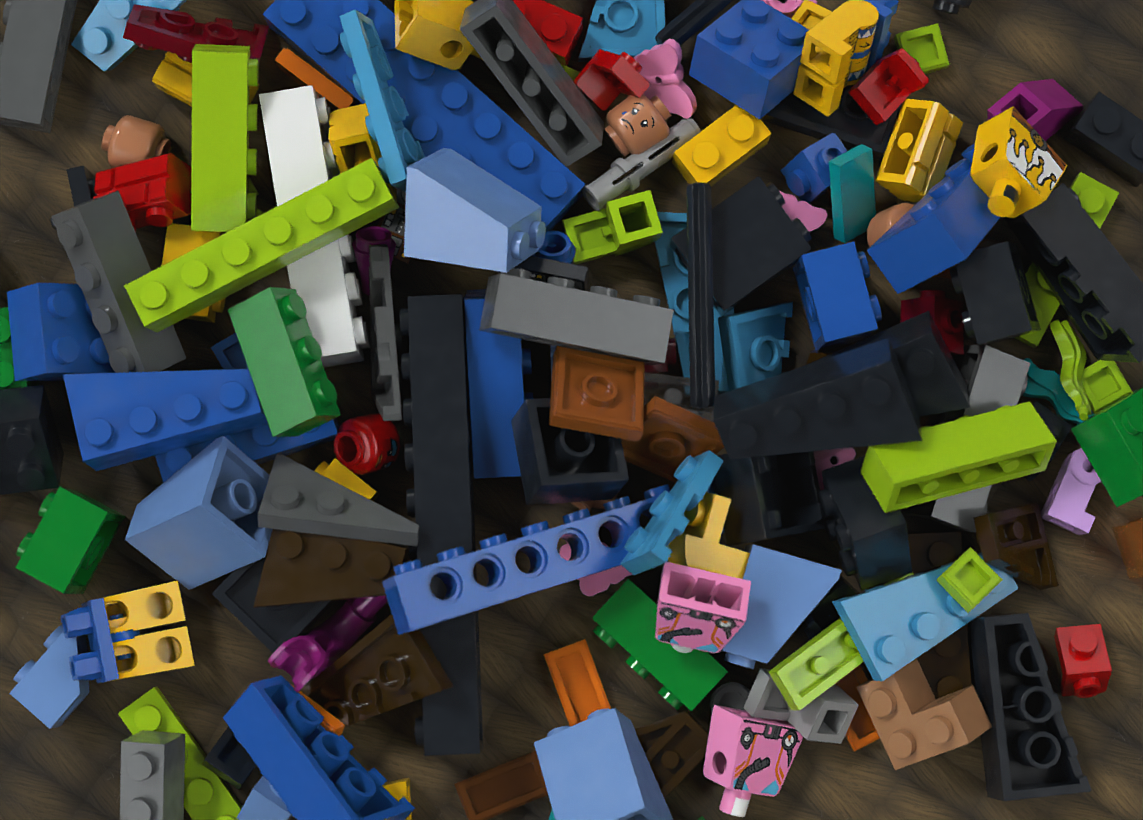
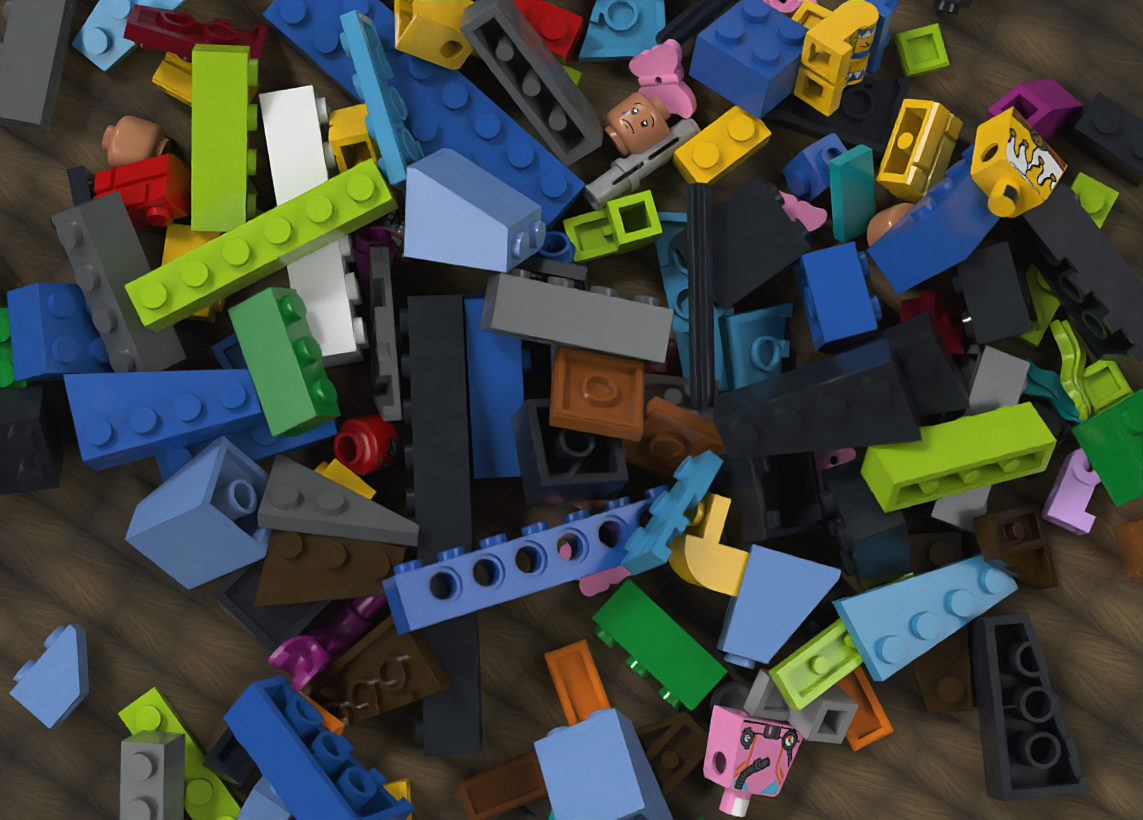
(68, 540): green brick -> none
(115, 636): yellow hips -> none
(307, 75): orange tile -> none
(610, 75): red bracket -> none
(699, 608): bright pink torso -> none
(888, 85): red bracket -> none
(915, 722): medium nougat brick -> none
(969, 579): lime tile -> none
(1083, 660): red bracket -> none

